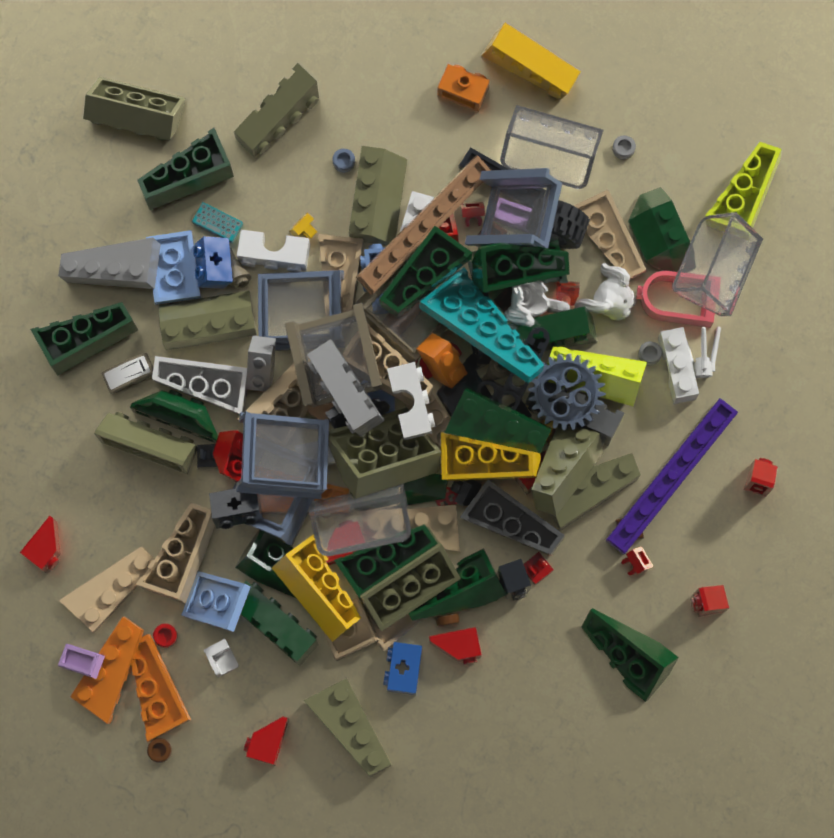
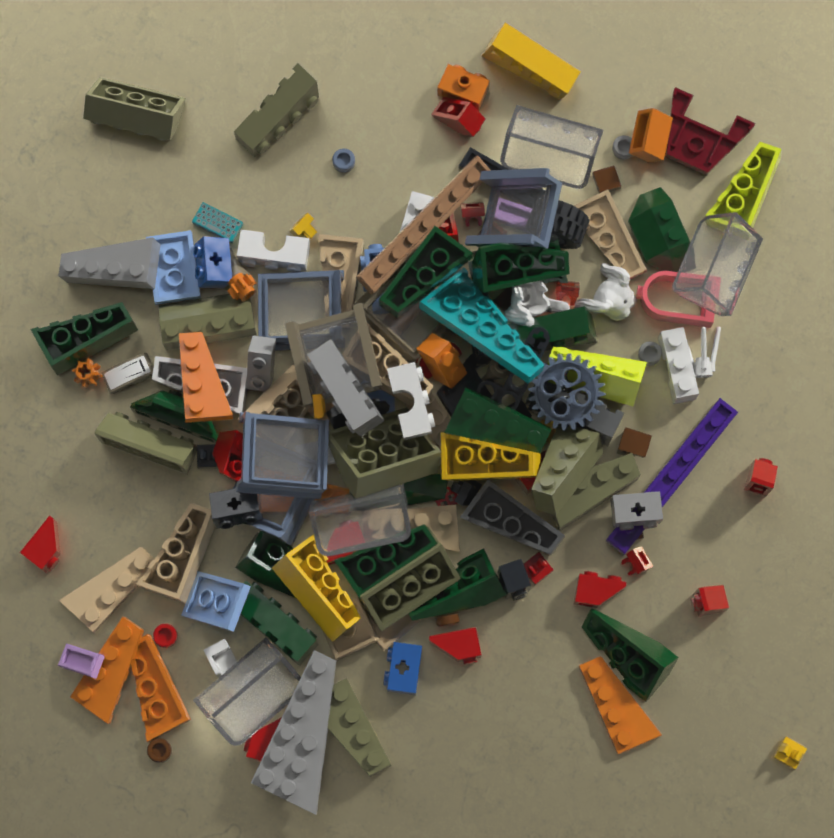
(85, 367): none -> orange gear
(187, 172): dark green wedge -> none
(201, 384): none -> orange wing
(241, 287): none -> orange gear
(249, 693): none -> clear windscreen
(297, 749): none -> light grey wing
(319, 405): none -> light orange tile
(377, 196): olive slope -> none
(459, 116): none -> red slope
(595, 590): none -> red slope
(606, 179): none -> reddish brown tile
(619, 711): none -> orange wing
(634, 442): none -> reddish brown panel
(648, 503): none -> light grey brick
(650, 135): none -> orange brick
(696, 143): none -> dark red wing
(790, 753): none -> yellow tile

